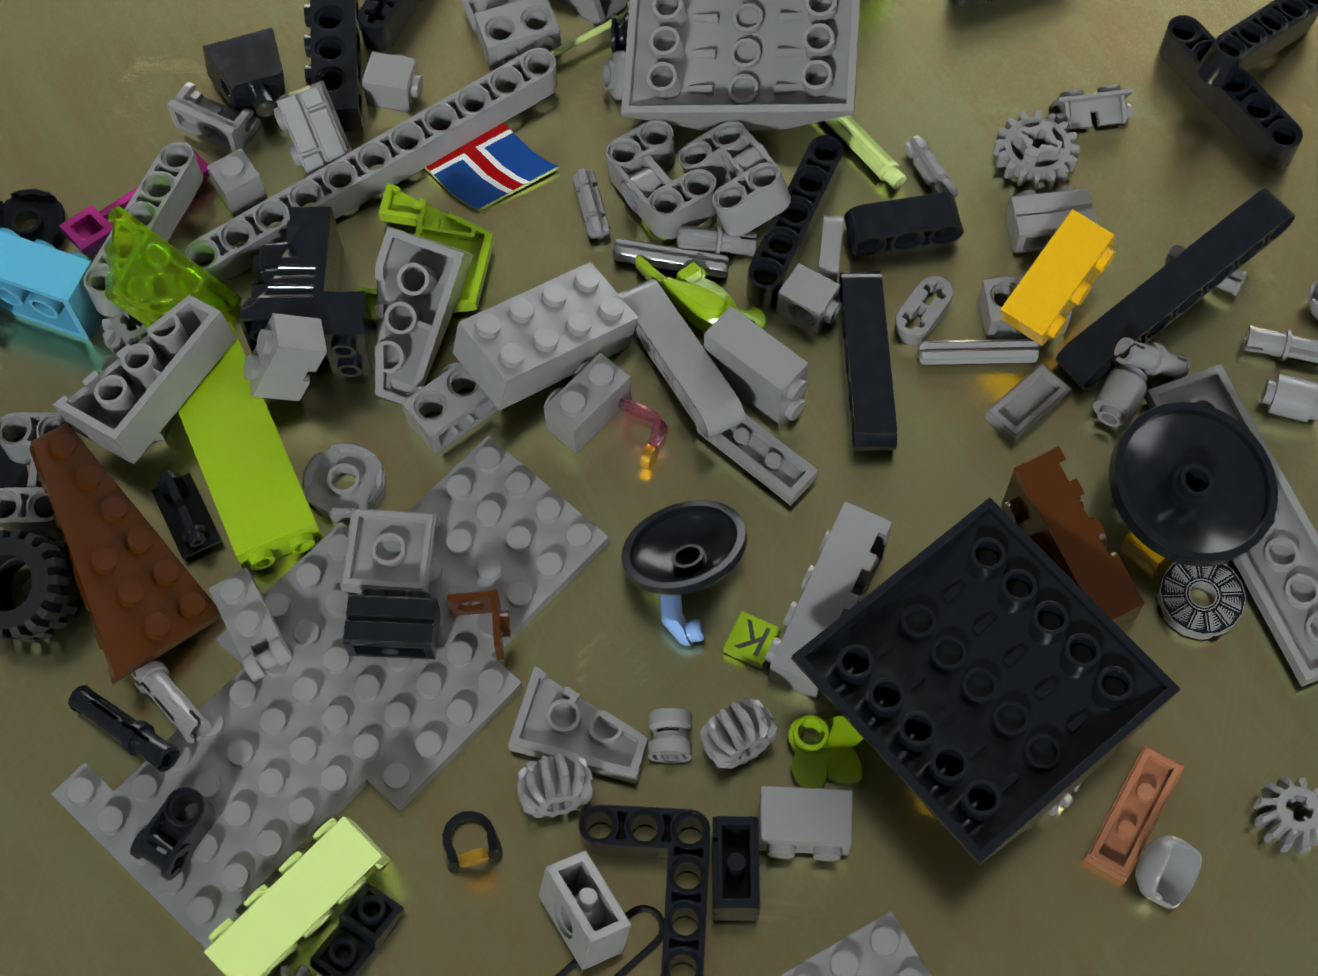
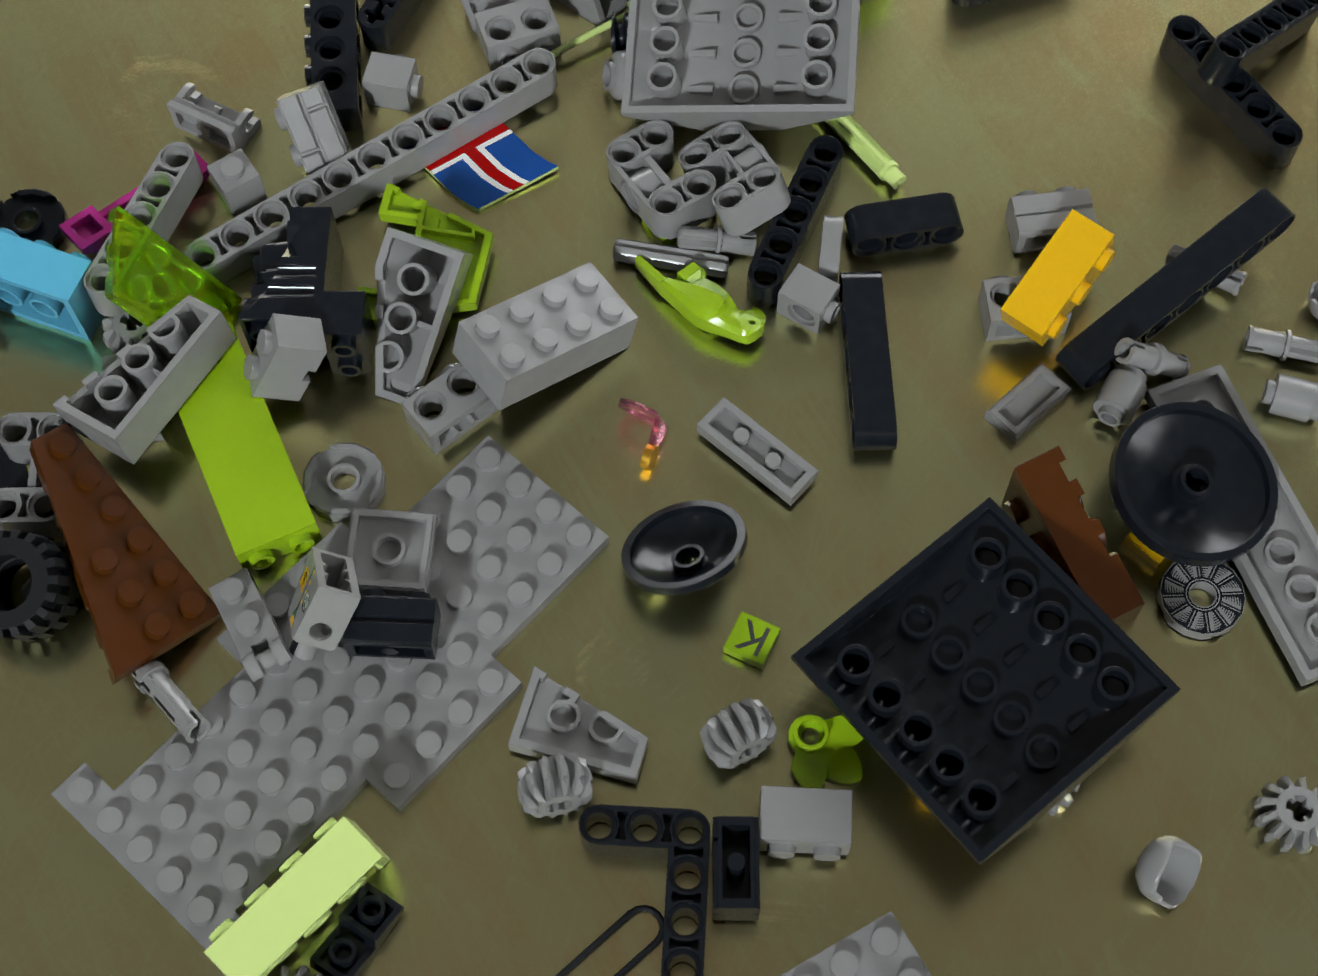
(135, 736): black pin -> none
(173, 834): black piece -> none
(185, 513): black hinge -> none
(247, 71): black torso -> none
(322, 603): none -> light grey torso
(474, 856): black piece -> none
(489, 603): reddish brown bracket -> none
(584, 910): light grey brick -> none
(586, 402): light grey brick -> none
(591, 204): light grey axle -> none
(670, 735): light grey wheel -> none
(673, 619): light blue arm -> none
(683, 360): light grey beam -> none
(758, 367): light grey brick -> none
(831, 587): light grey wedge -> none
(917, 305): light grey beam -> none
(929, 166): light grey axle -> none
(978, 351): light grey axle -> none
(1036, 149): light grey gear -> none
(1107, 104): light grey hinge -> none
(1134, 813): nougat tile -> none

